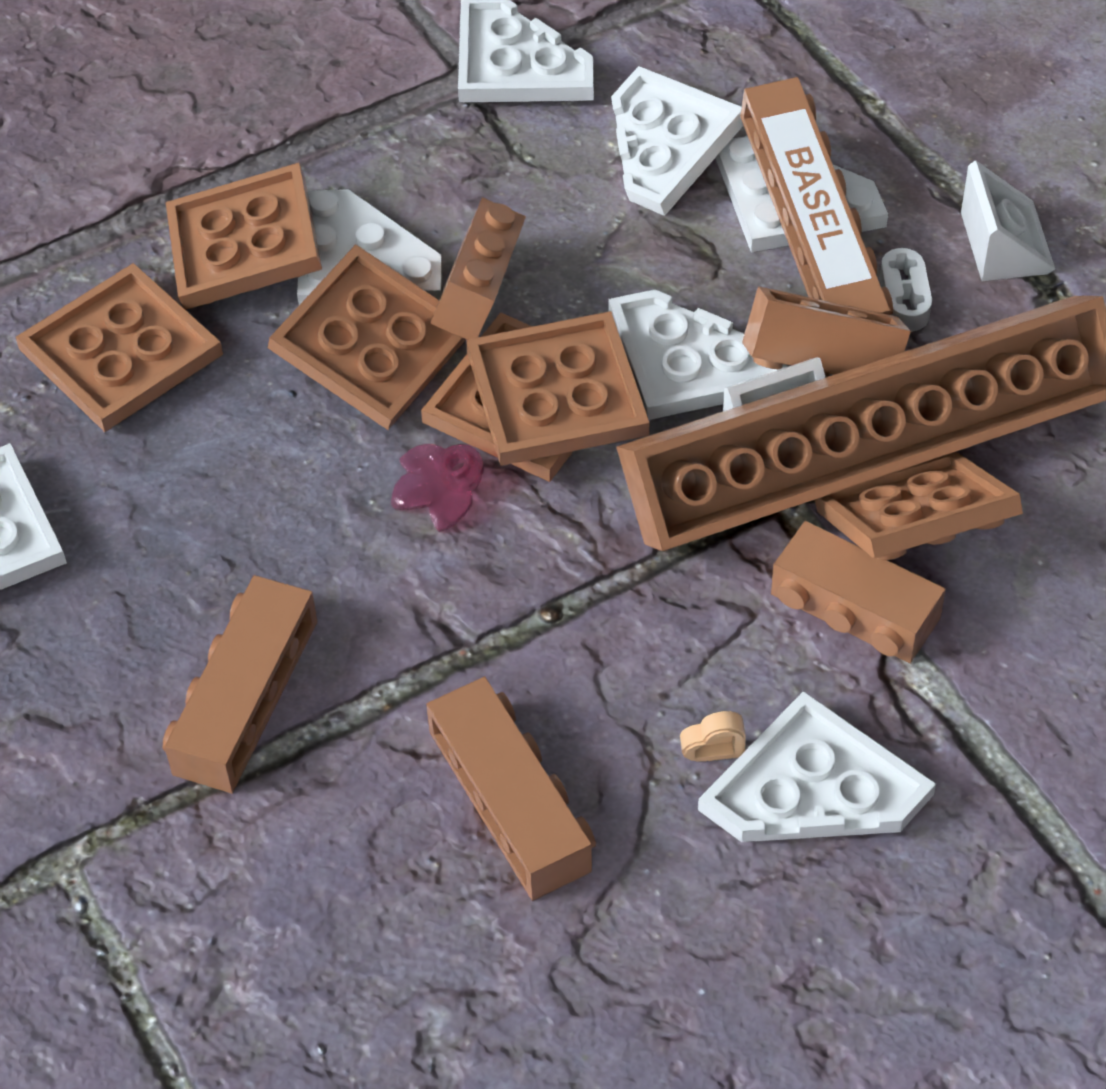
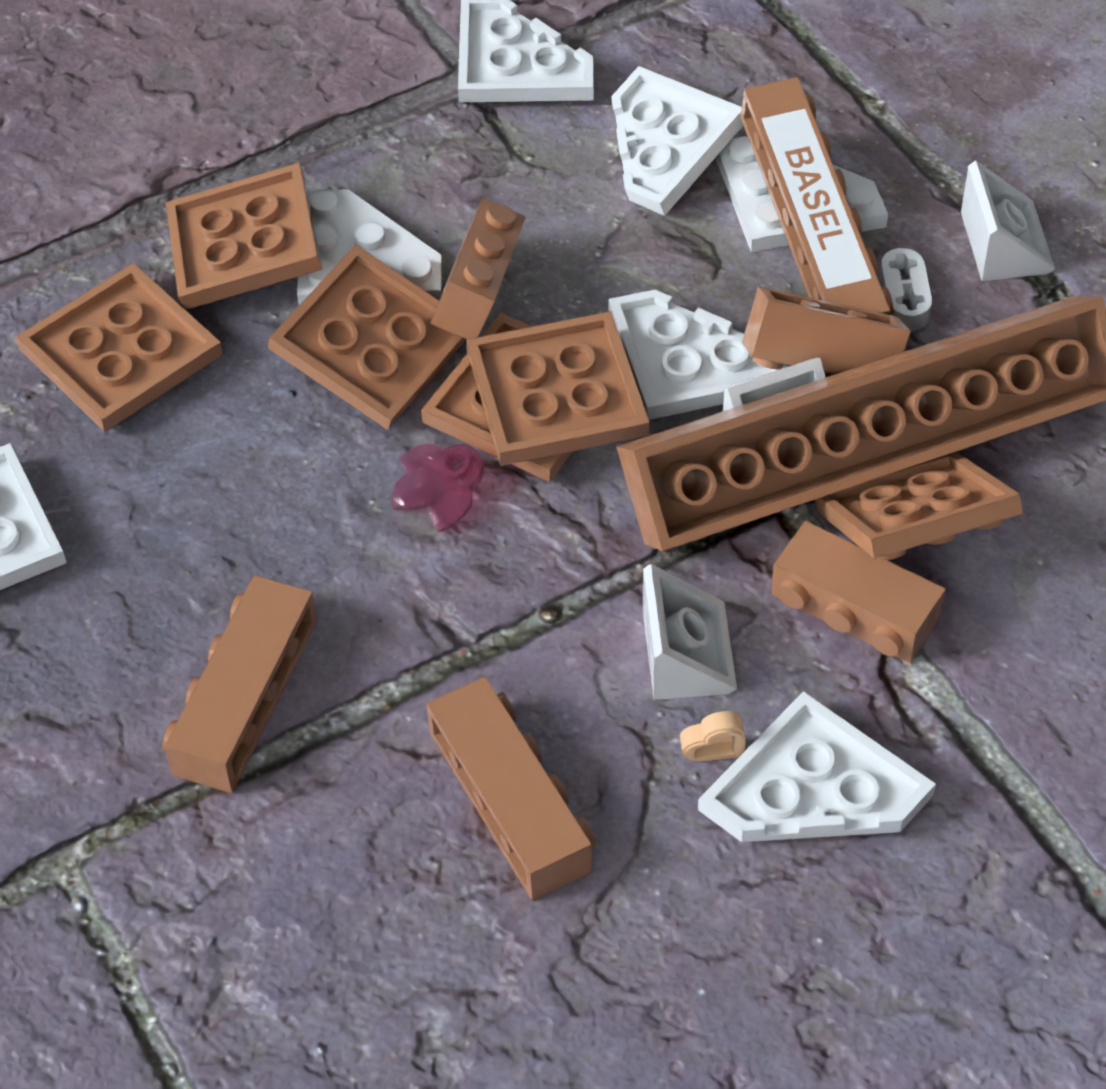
(685, 638): none -> white slope

